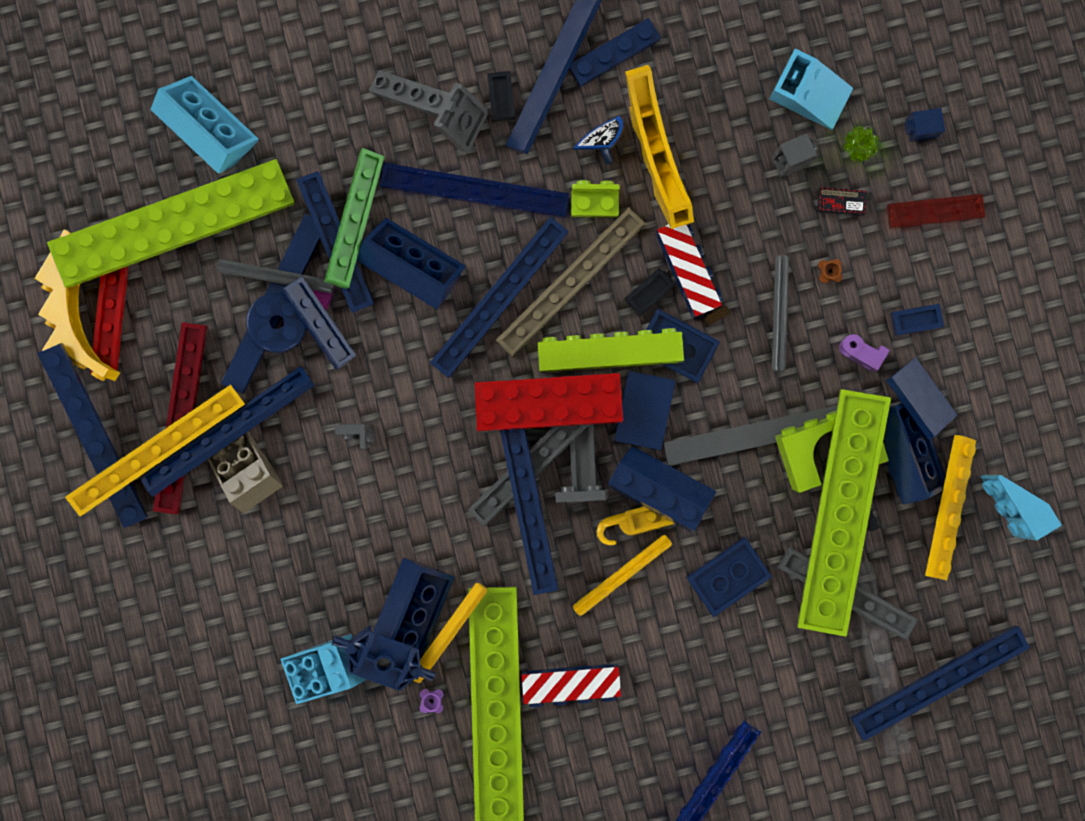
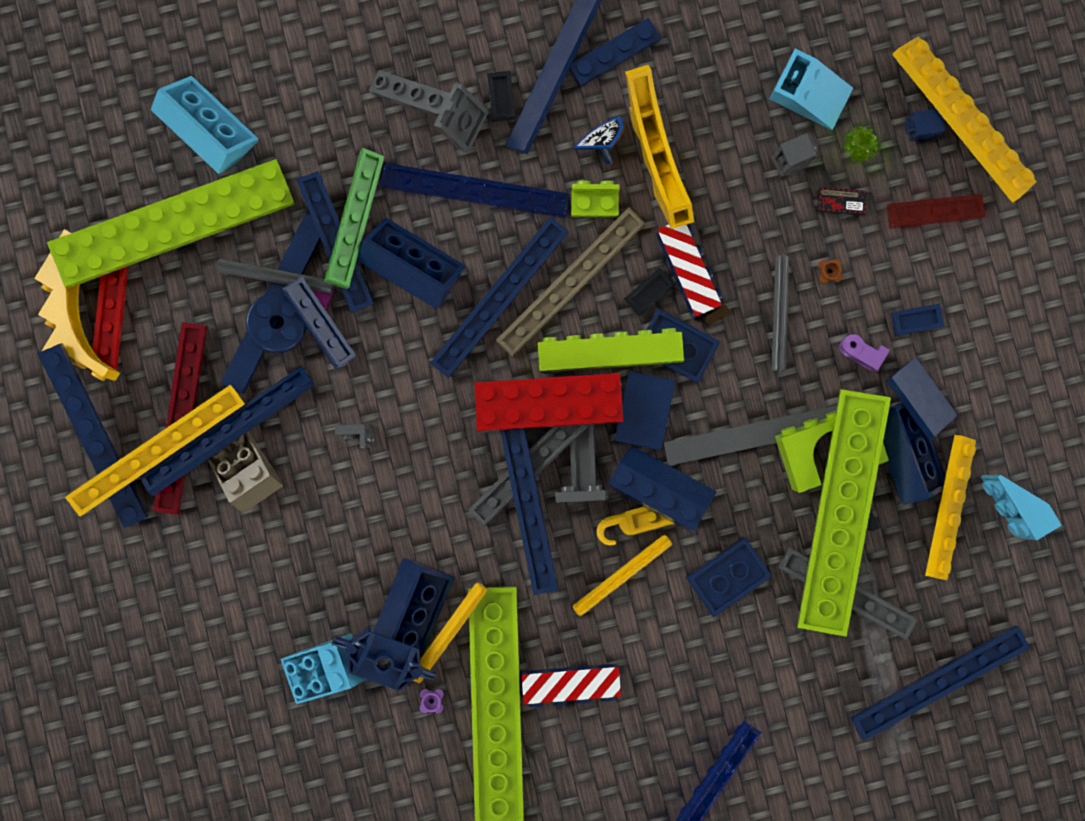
(965, 118): none -> yellow plate

